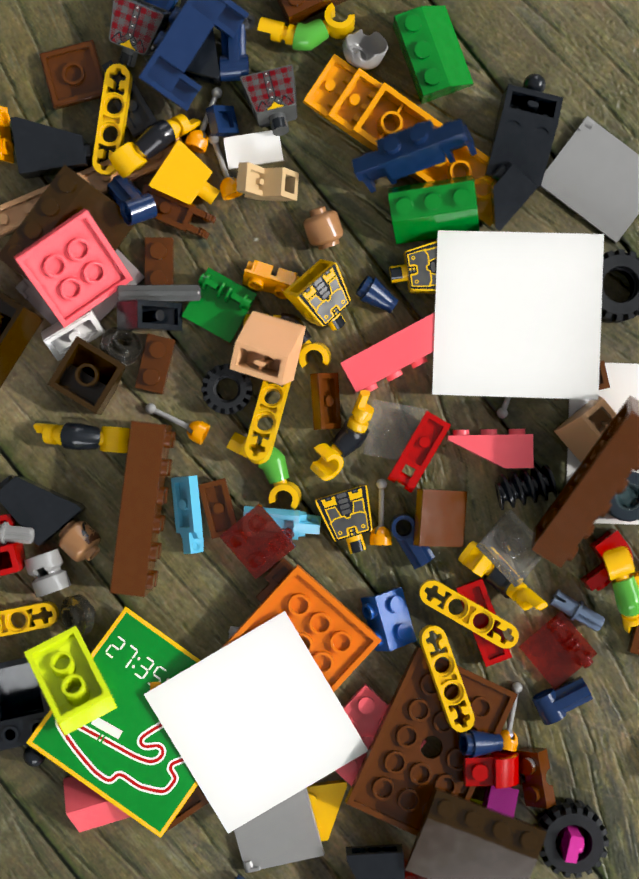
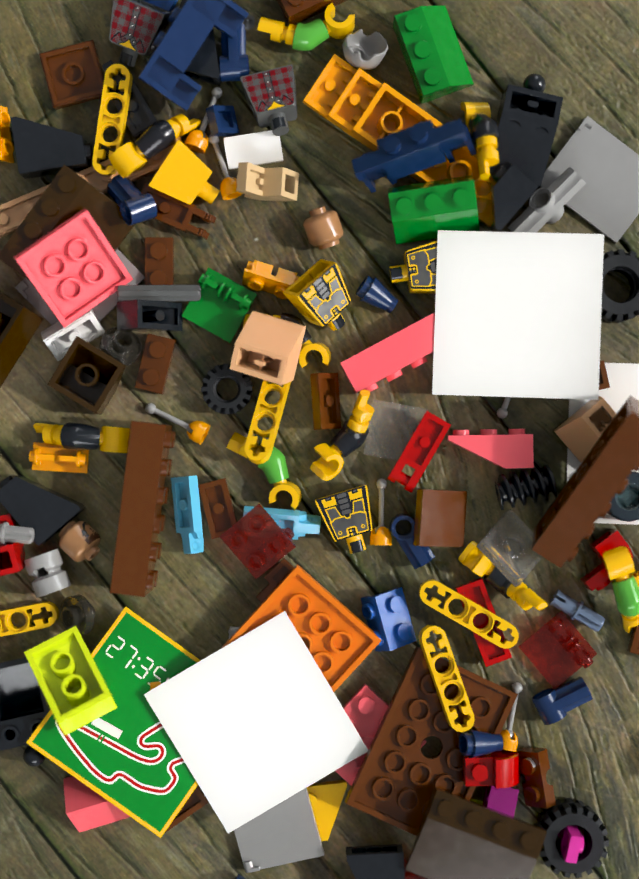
(57, 458): none -> light orange hinge
(484, 134): none -> yellow piece
(548, 203): none -> light grey piece

